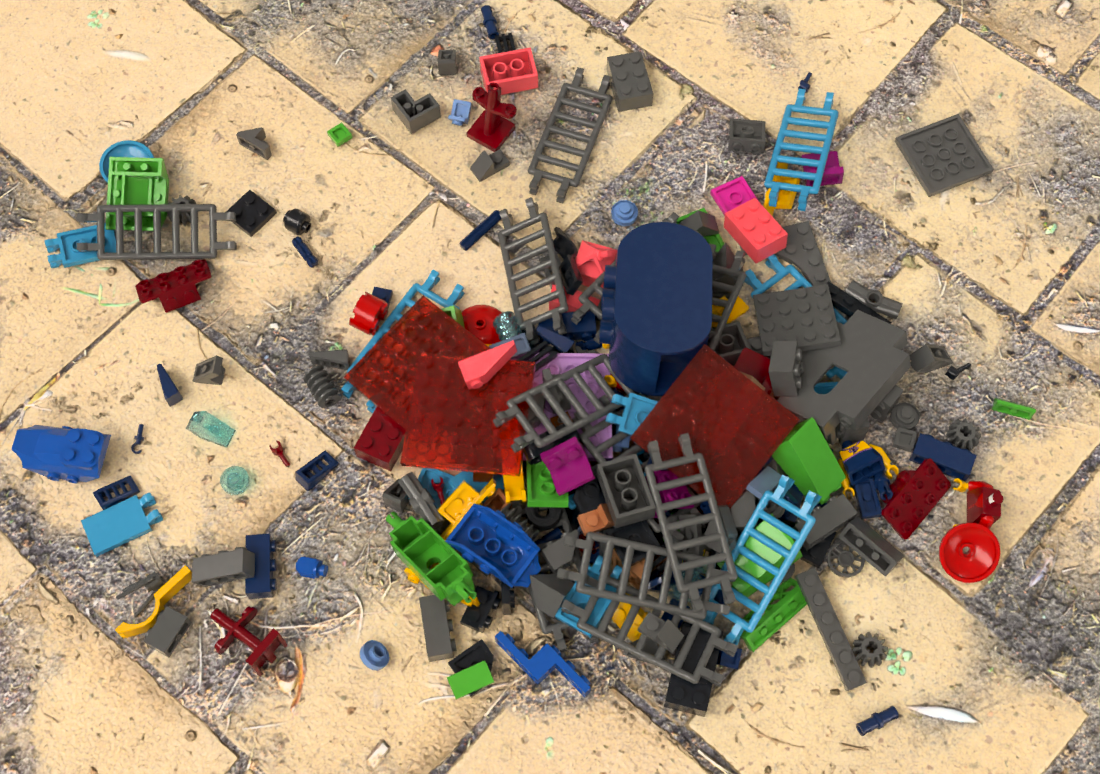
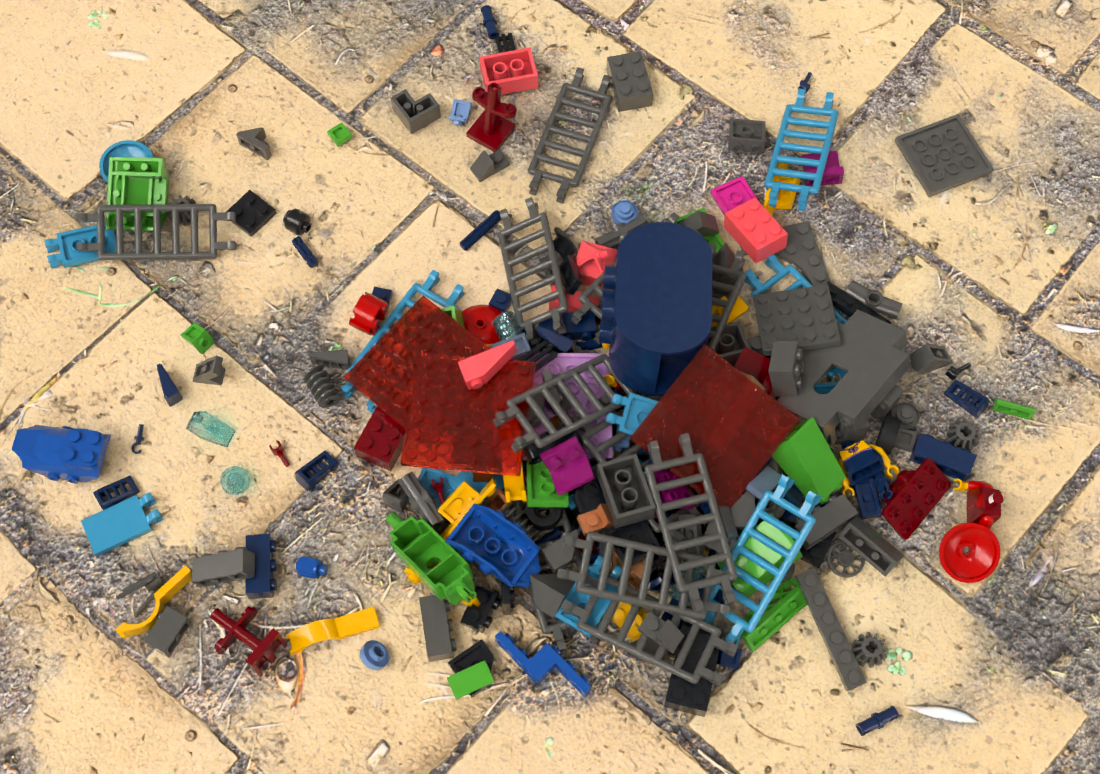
(175, 287): dark red bracket -> none
(198, 338): none -> bright green bracket
(333, 629): none -> yellow piece
(447, 62): dark grey slope -> none
(501, 300): none -> dark blue plate
(615, 236): none -> dark grey piece
(888, 433): none -> black tyre
(963, 403): none -> dark blue slope

